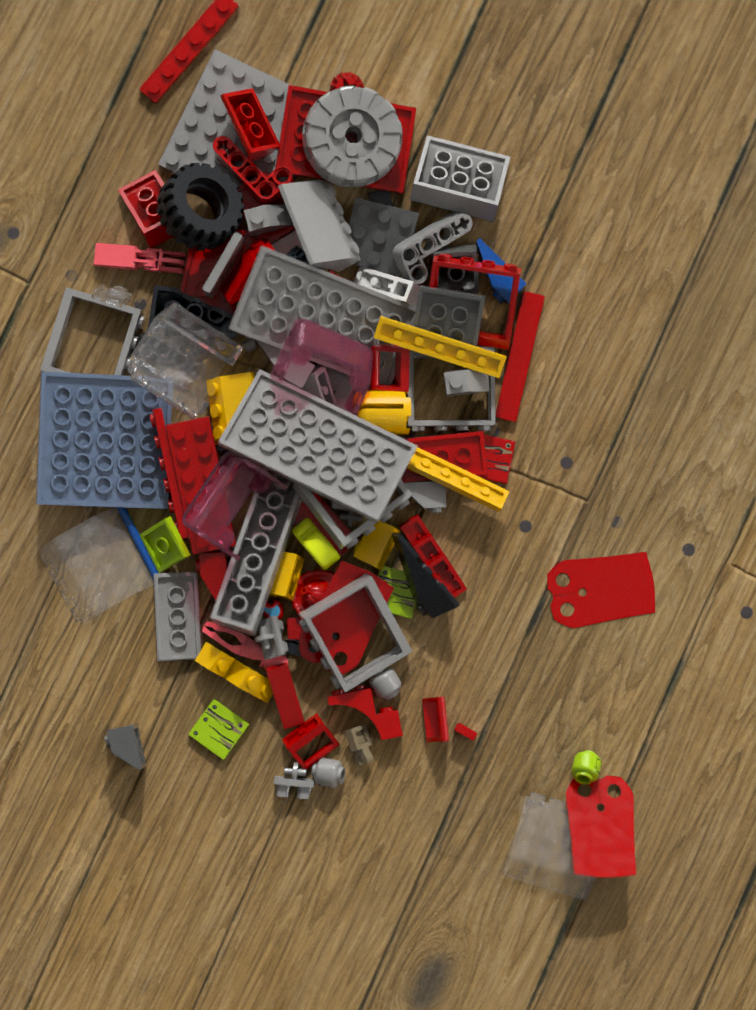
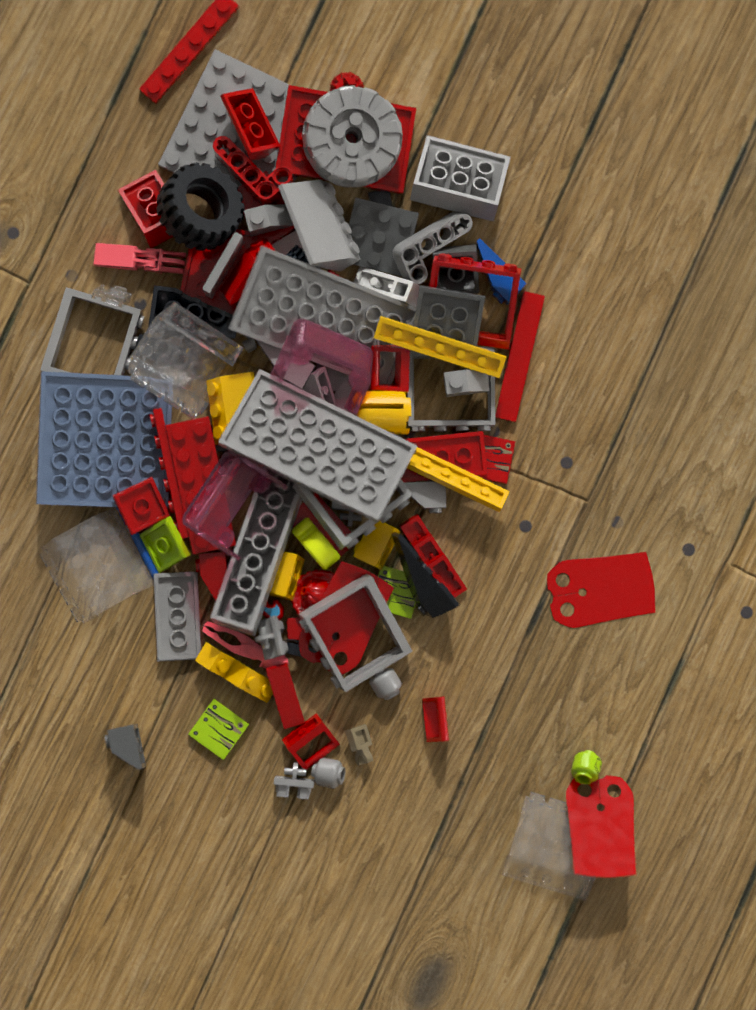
(141, 505): none -> red tile
(361, 698): red arch -> none
(465, 731): red tile -> none

